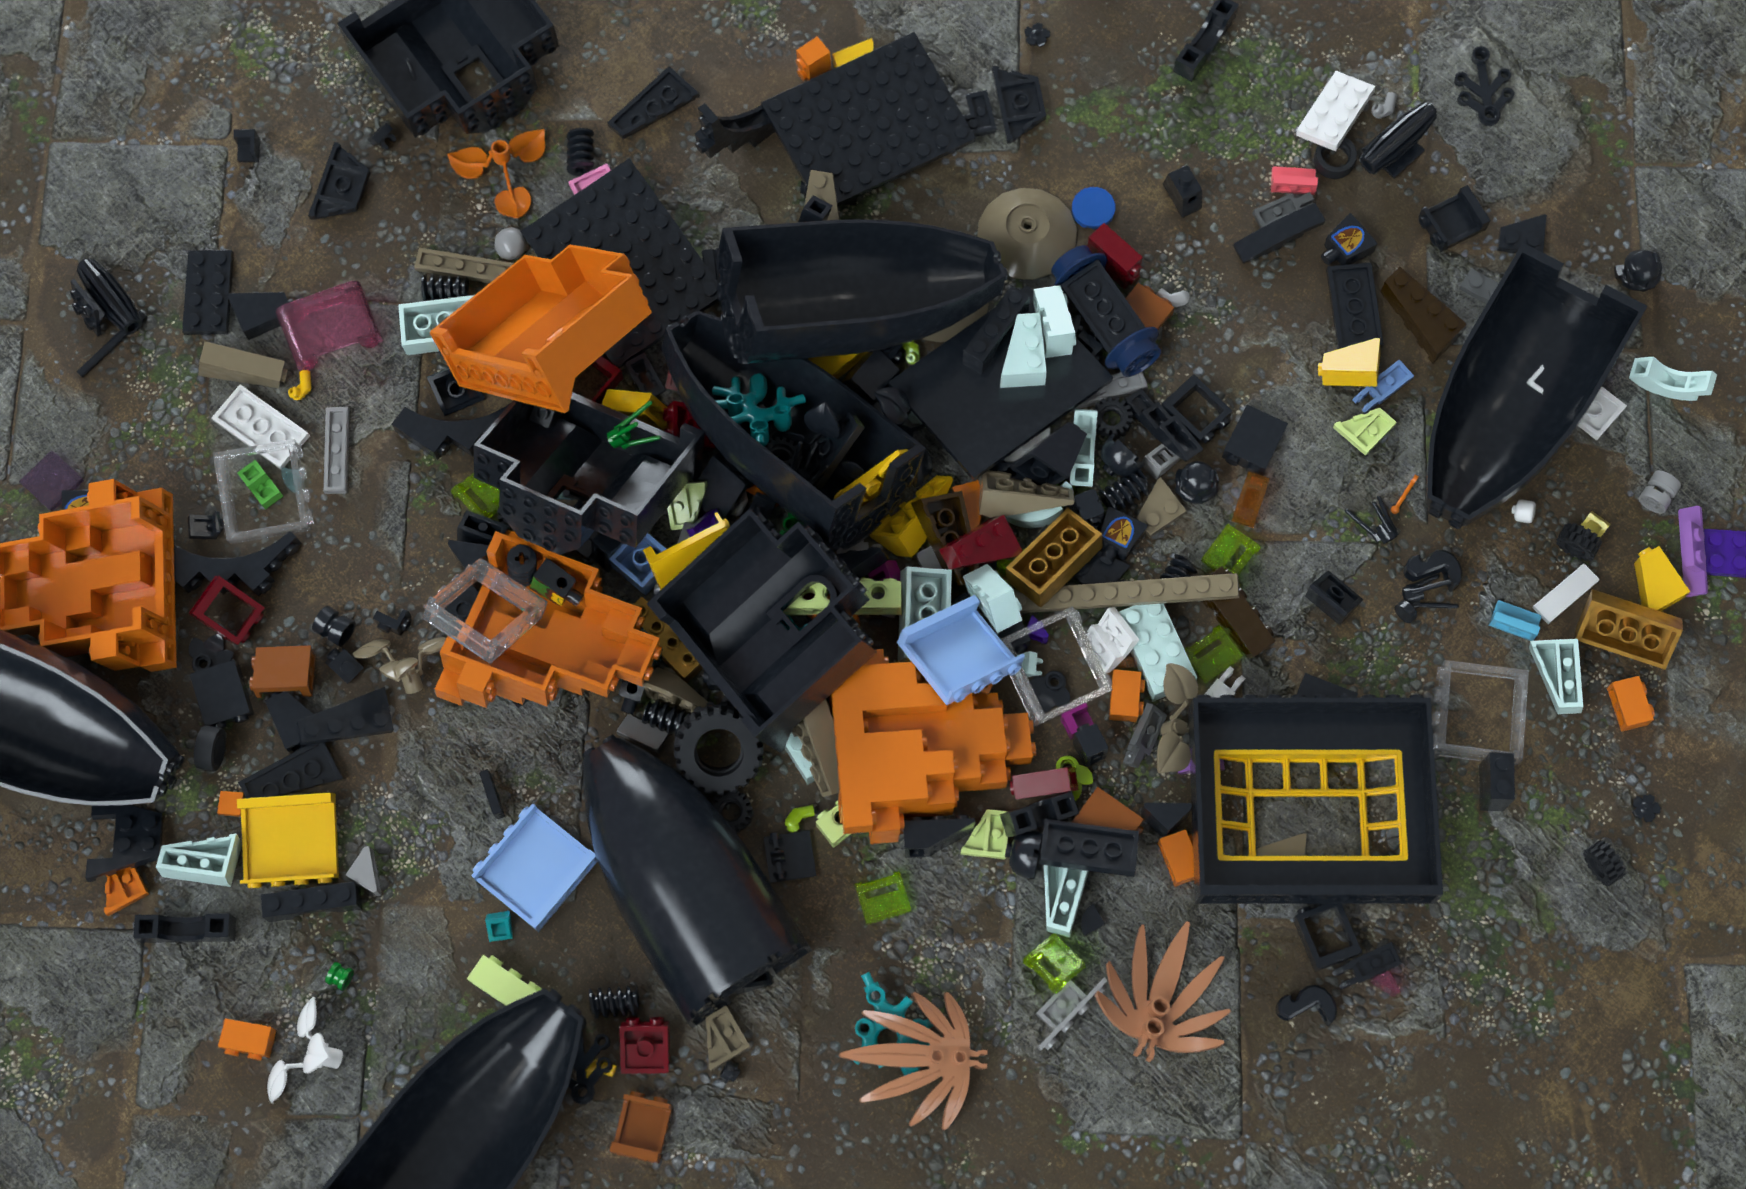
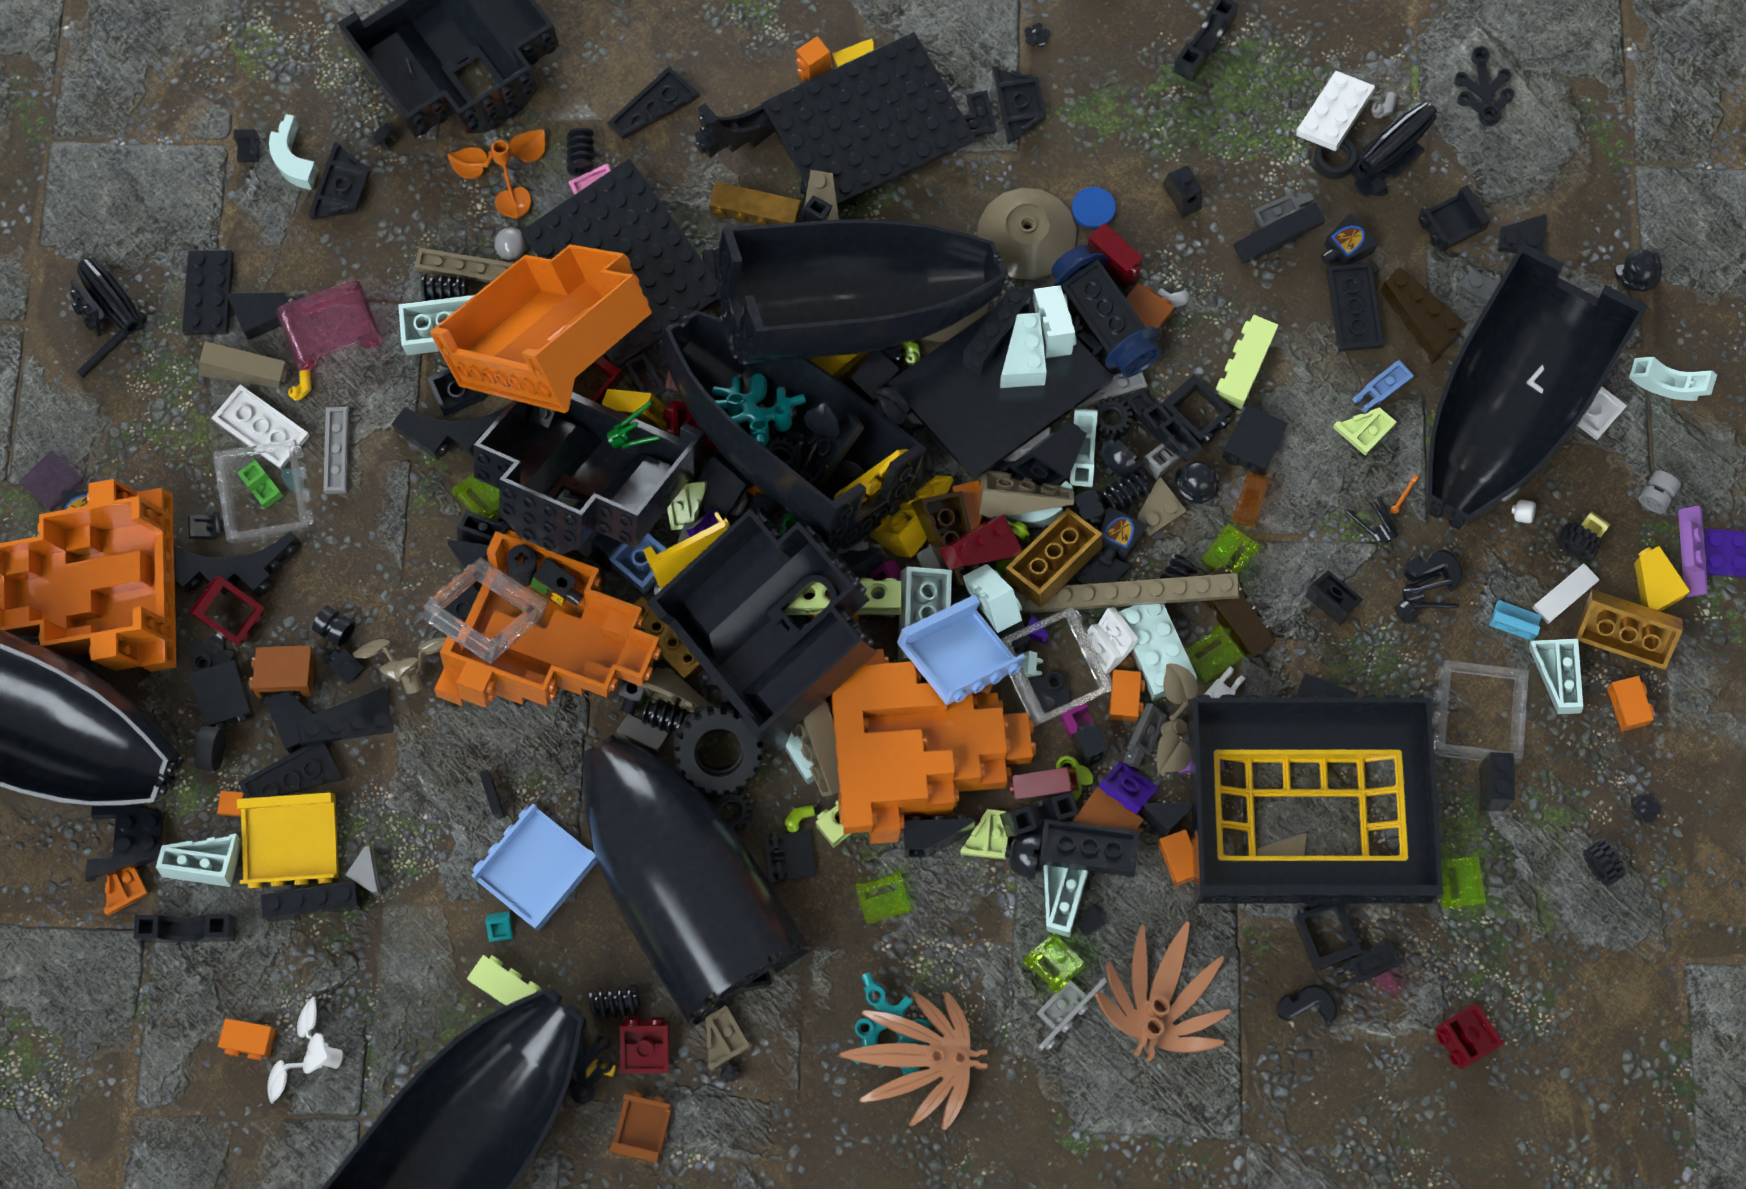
(294, 169): none -> light aqua arch
(339, 976): green wheel -> none
(387, 623): black bracket -> none
(752, 205): none -> pearl gold brick
(1020, 531): none -> lime plate
(1128, 787): none -> dark purple plate
(1247, 361): none -> yellowish green brick
(1293, 180): coral panel -> none
(1352, 365): yellow slope -> none
(1369, 183): none -> black plate
(1468, 883): none -> clear neon green plate
(1468, 1036): none -> dark red plate

